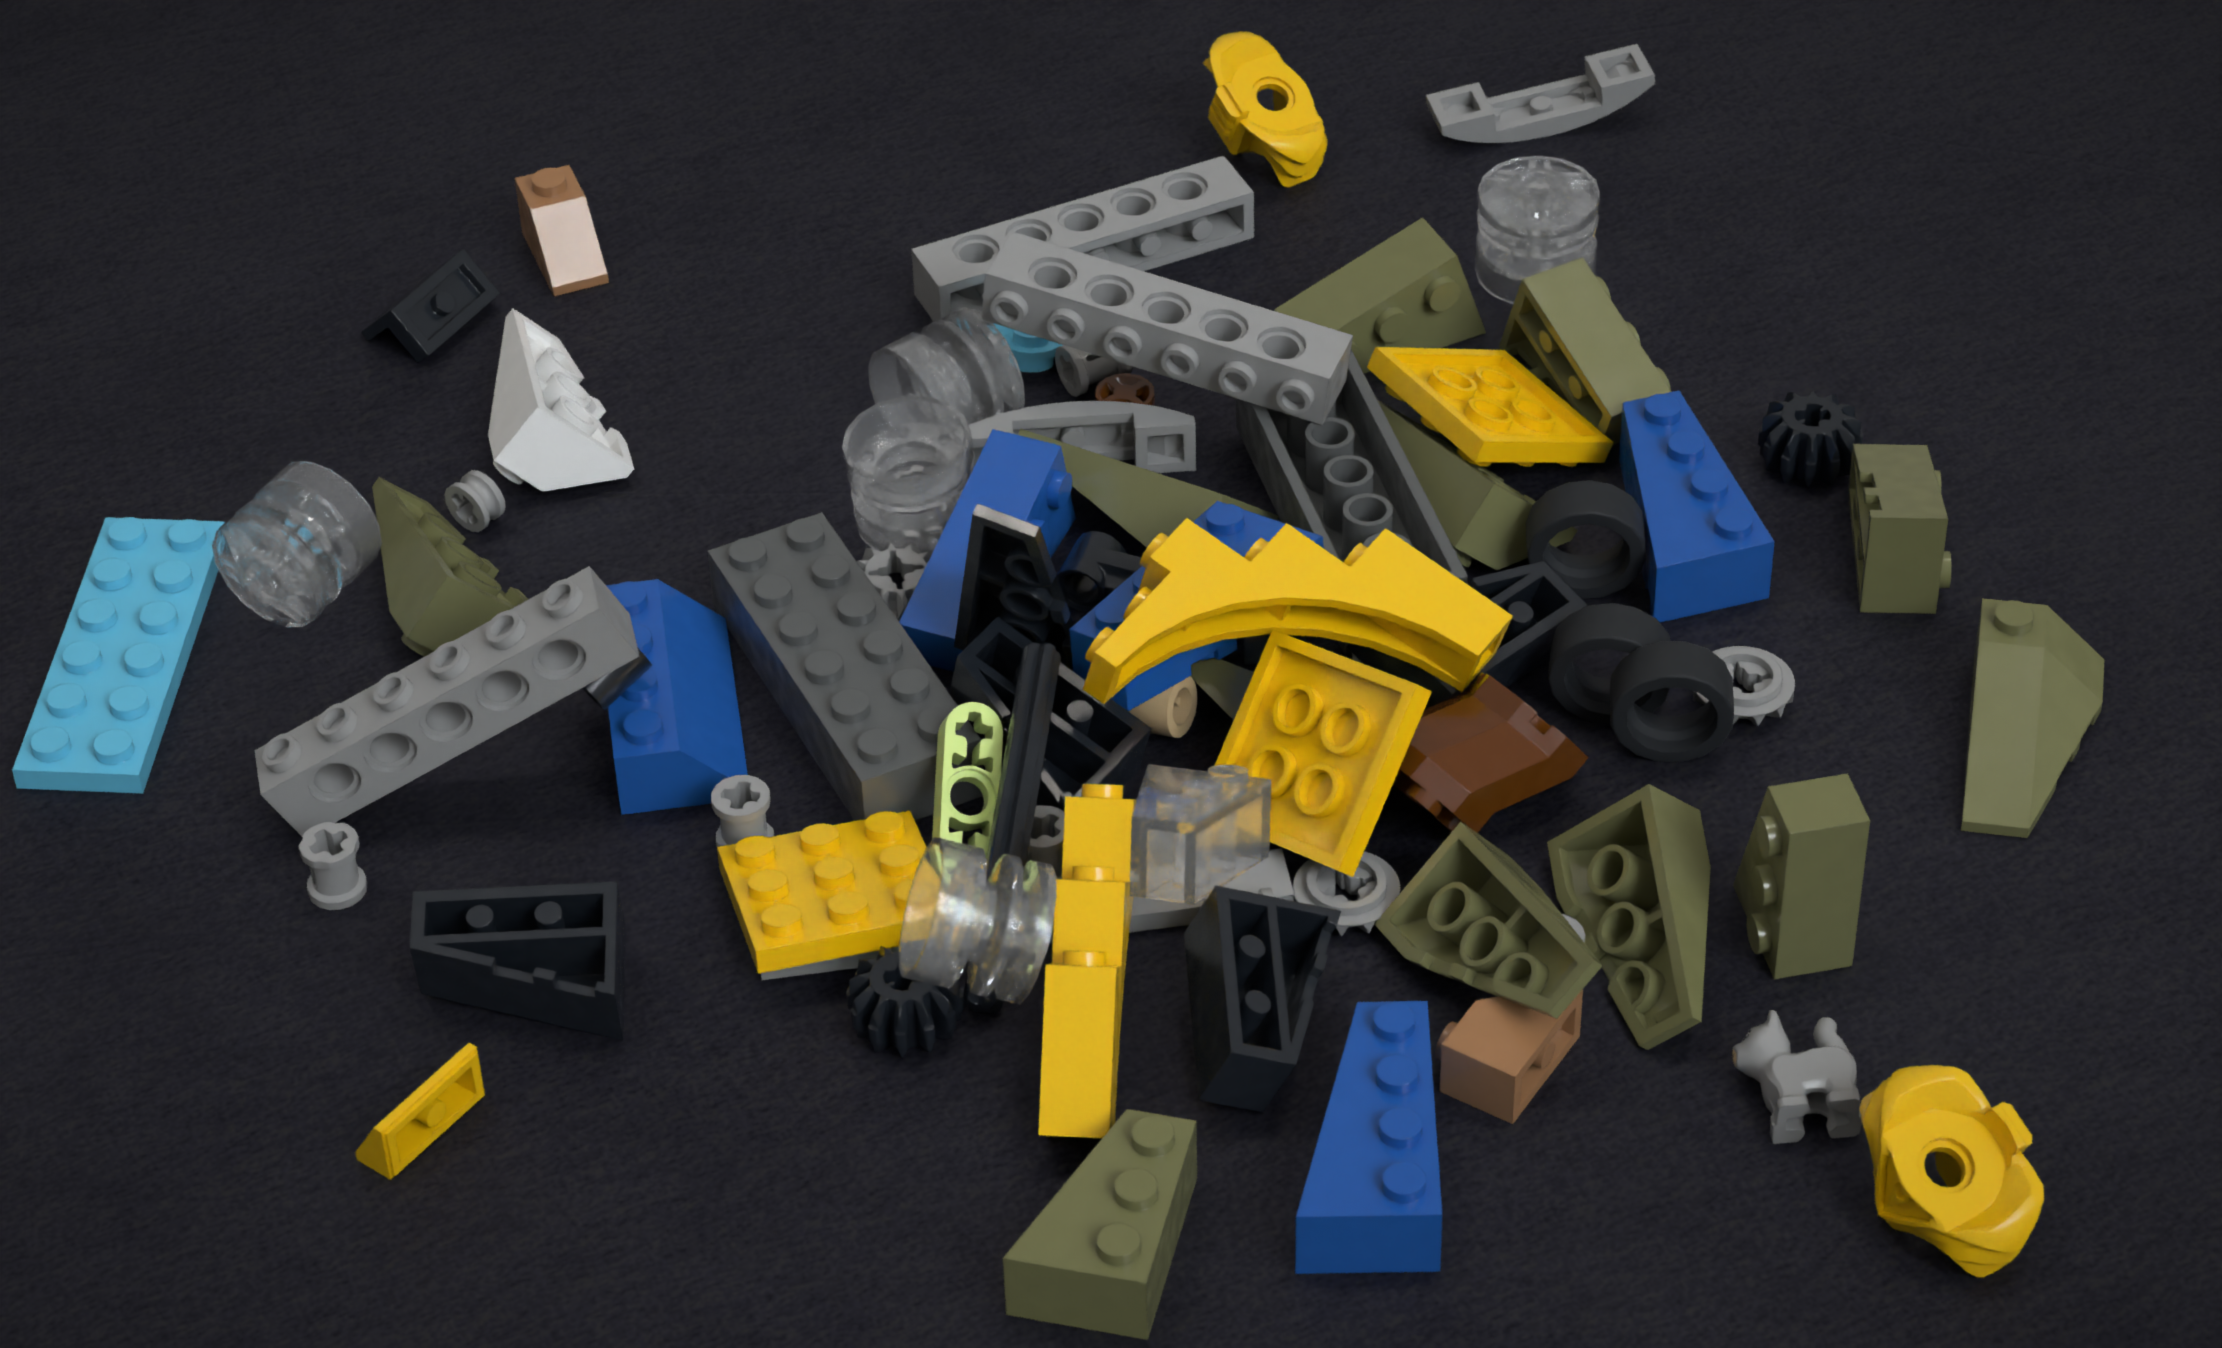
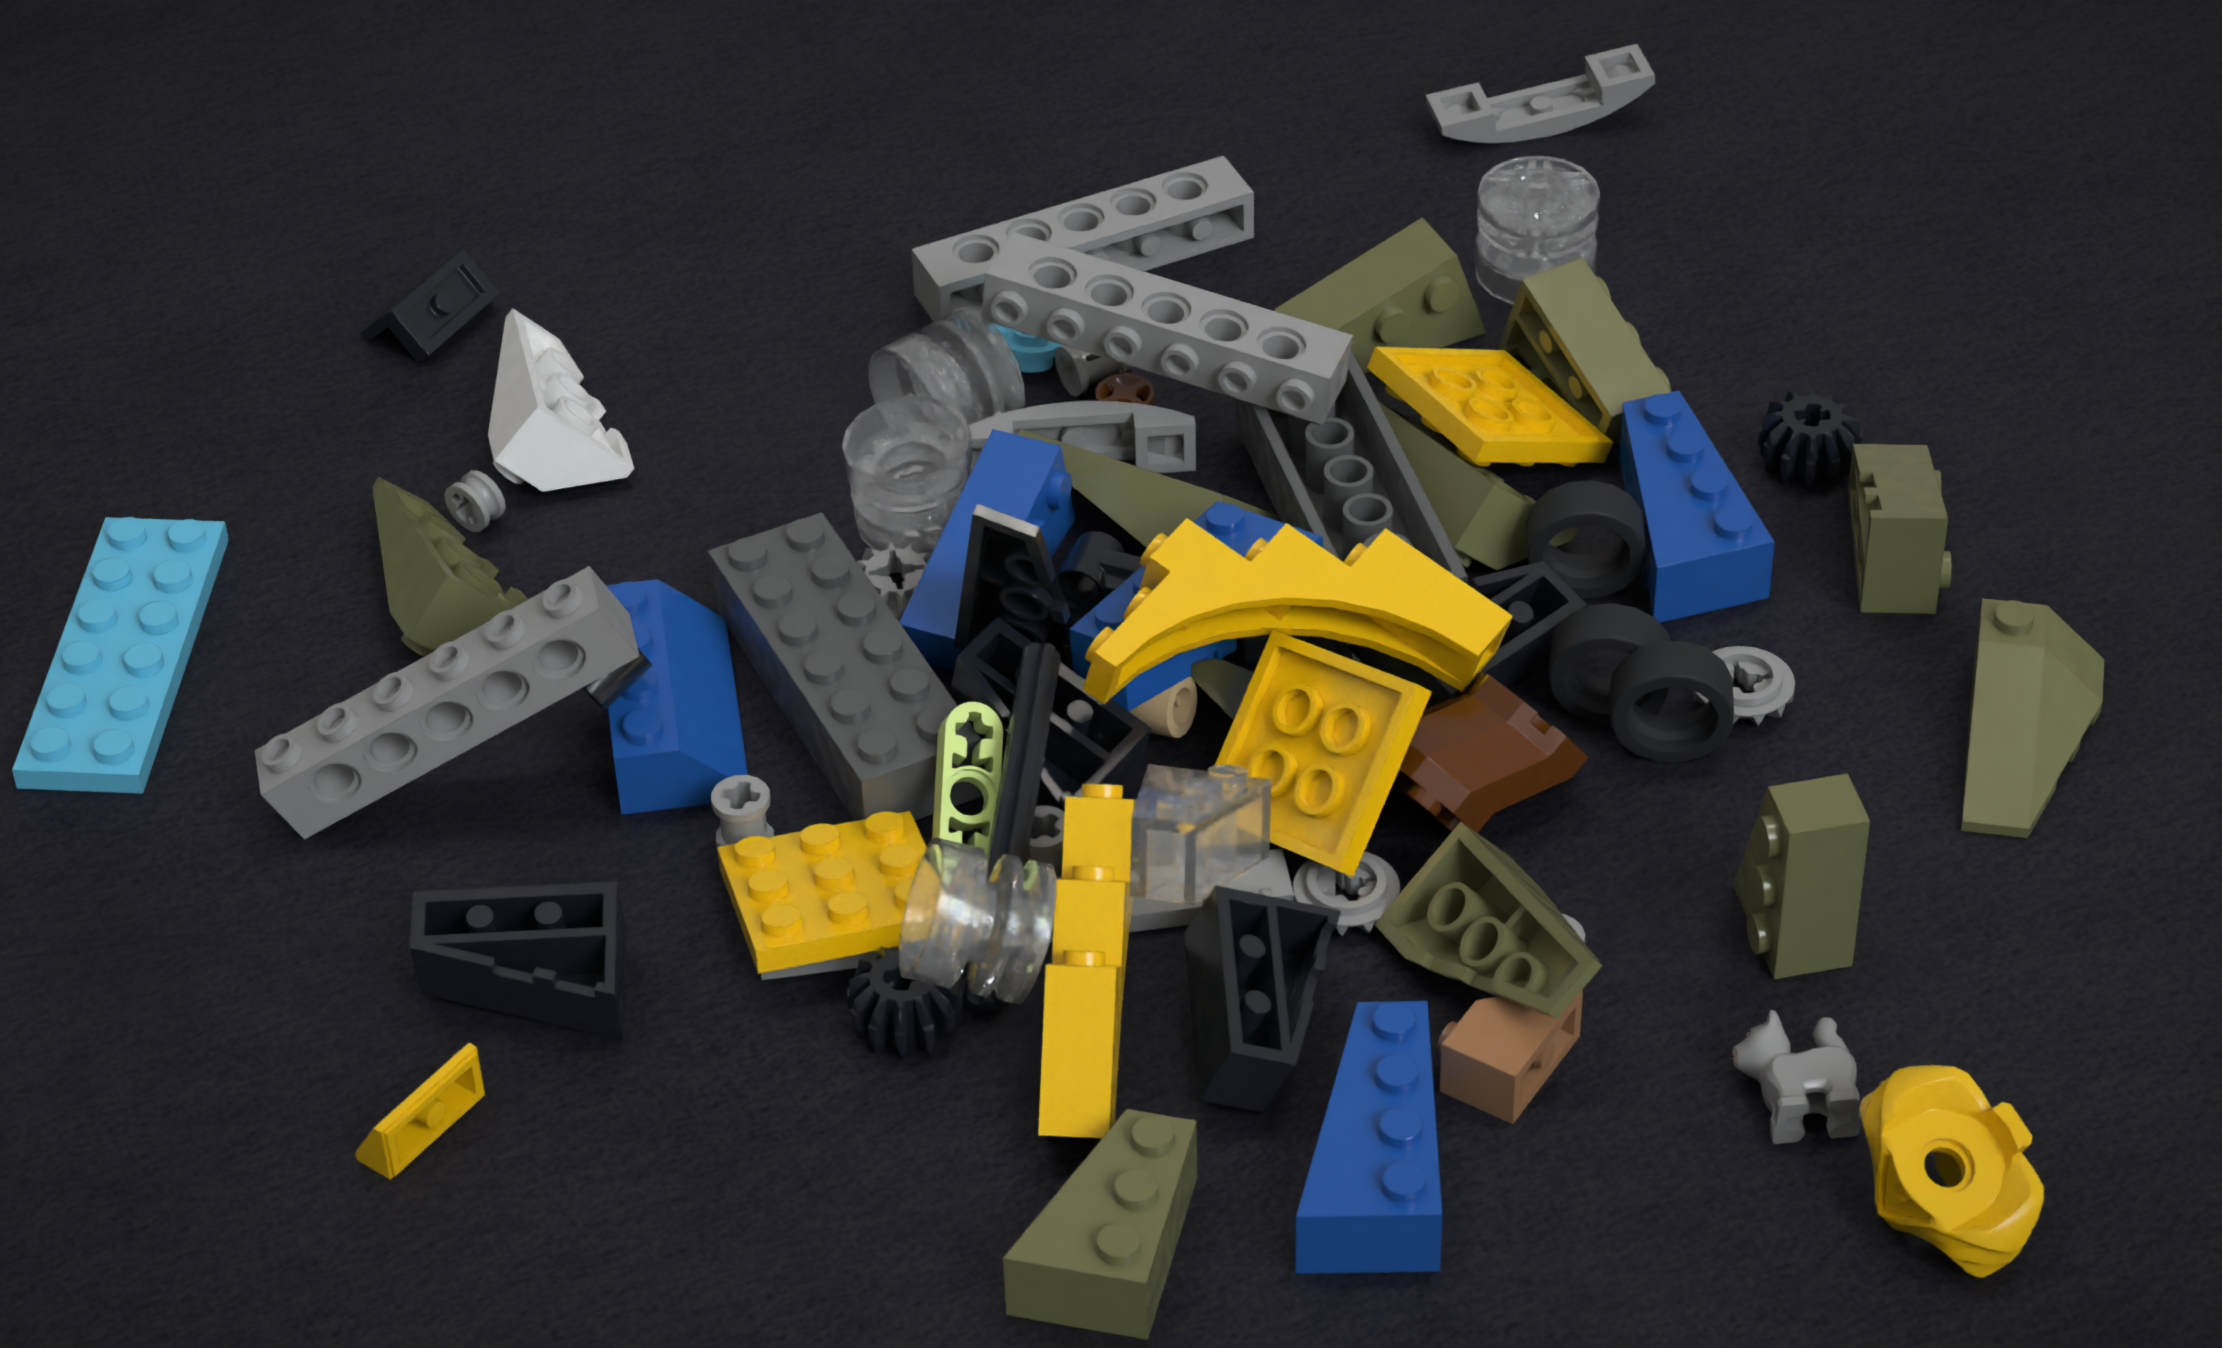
(297, 544): clear wheel -> none
(331, 856): light grey bush -> none
(560, 230): slope -> none
(1288, 136): yellow piece -> none
(1643, 898): olive wedge -> none

